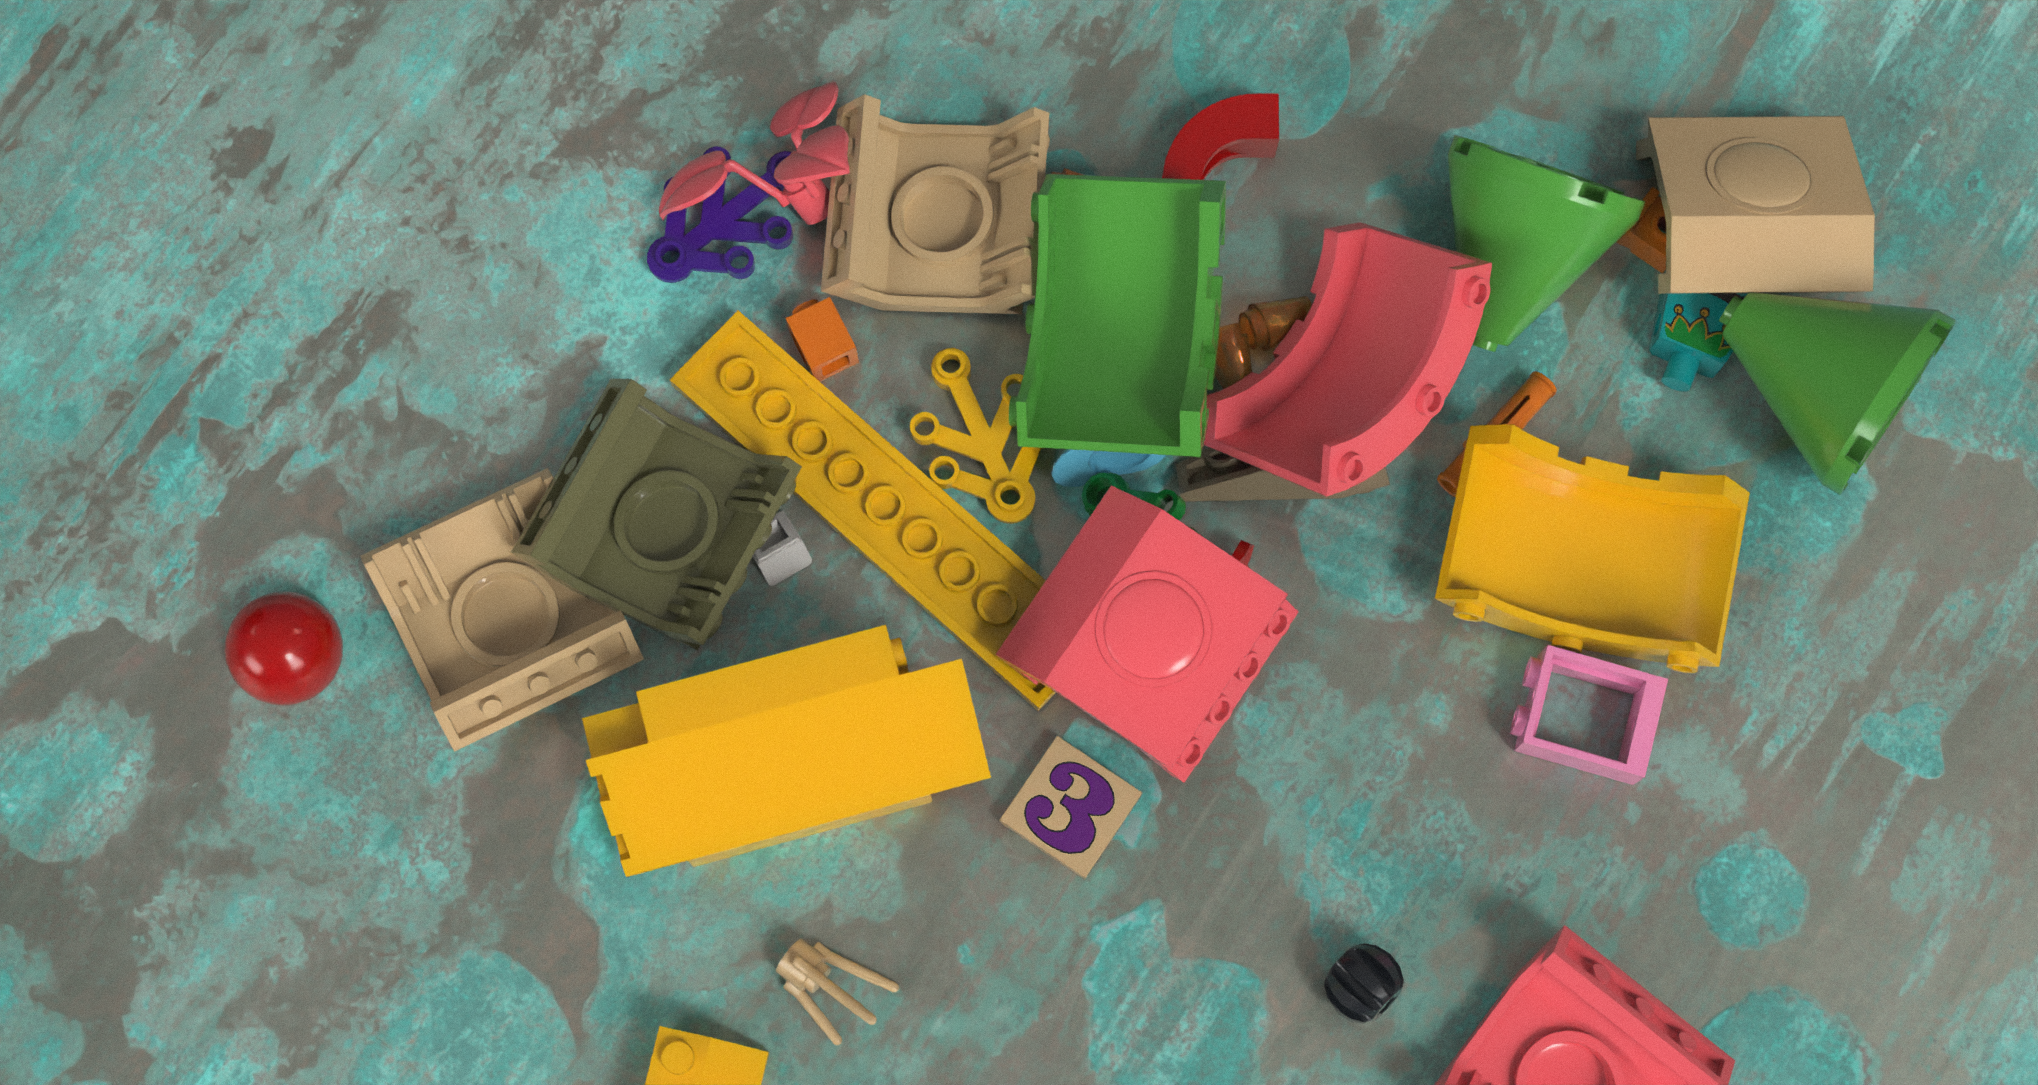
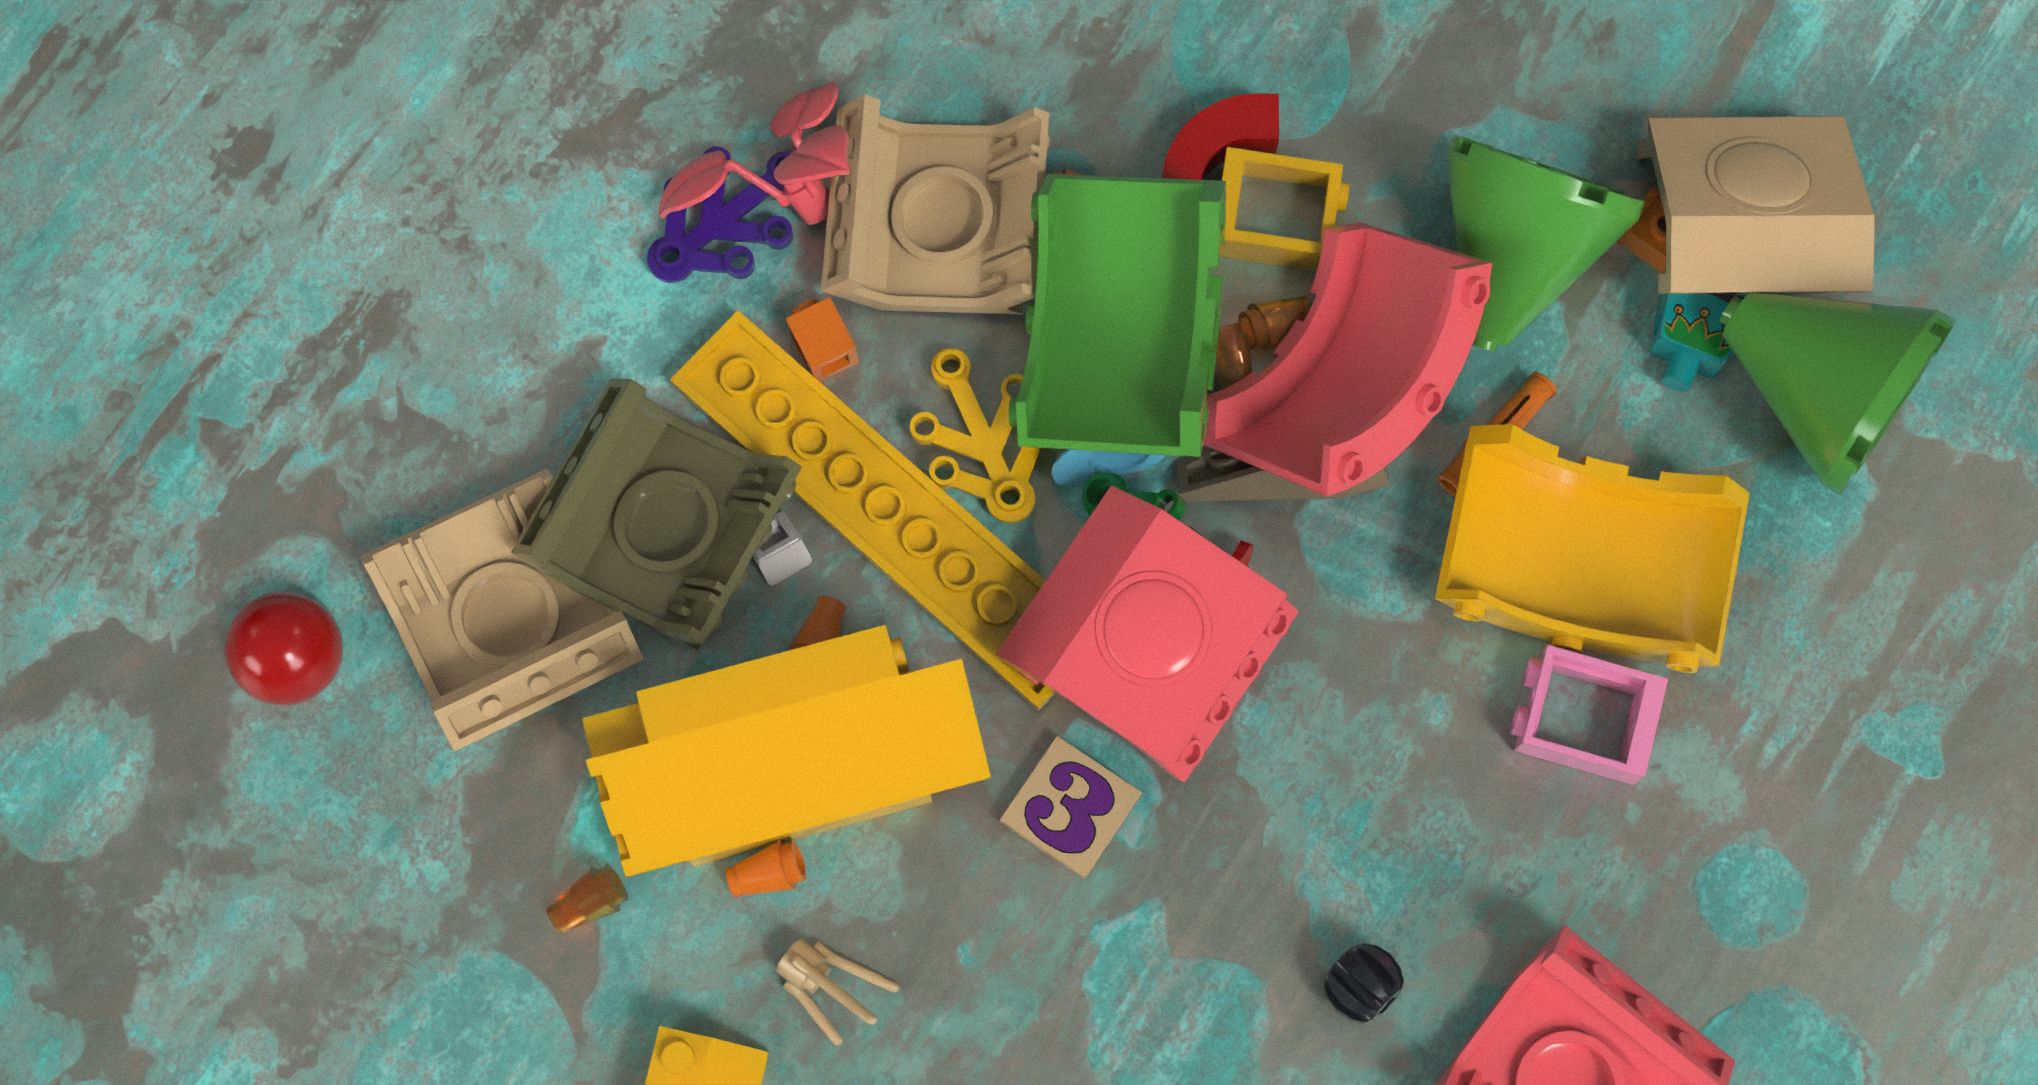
(588, 899): none -> clear orange cone
(768, 870): none -> orange cone
(822, 623): none -> orange cone
(1273, 248): none -> yellow window

